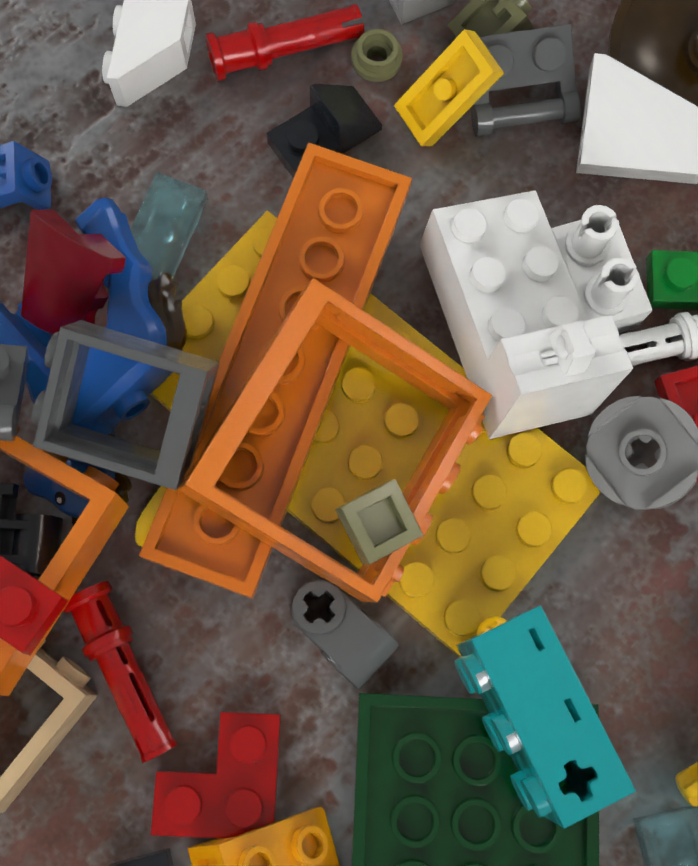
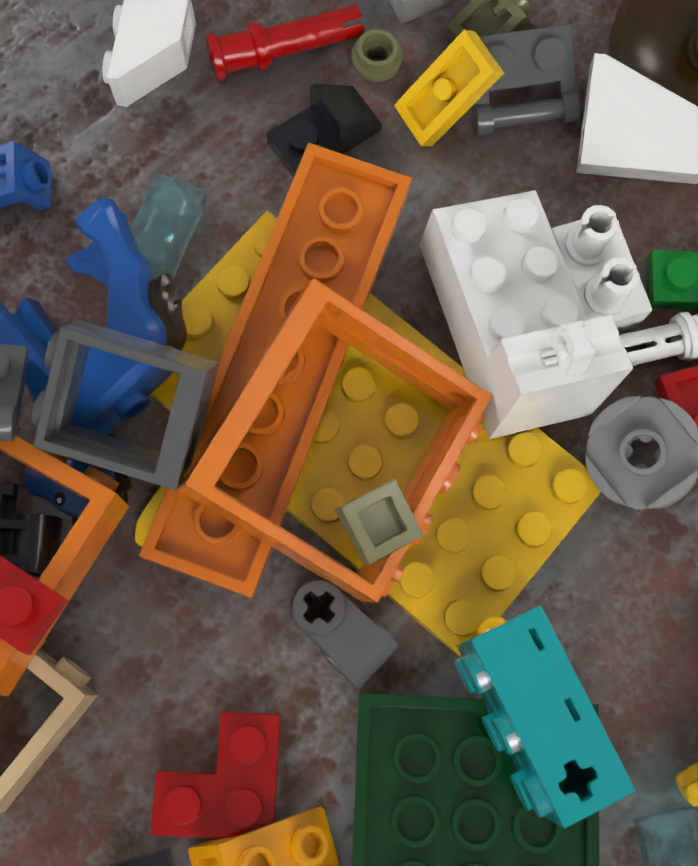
(65, 272): dark red slope -> none
(108, 644): red pin -> none

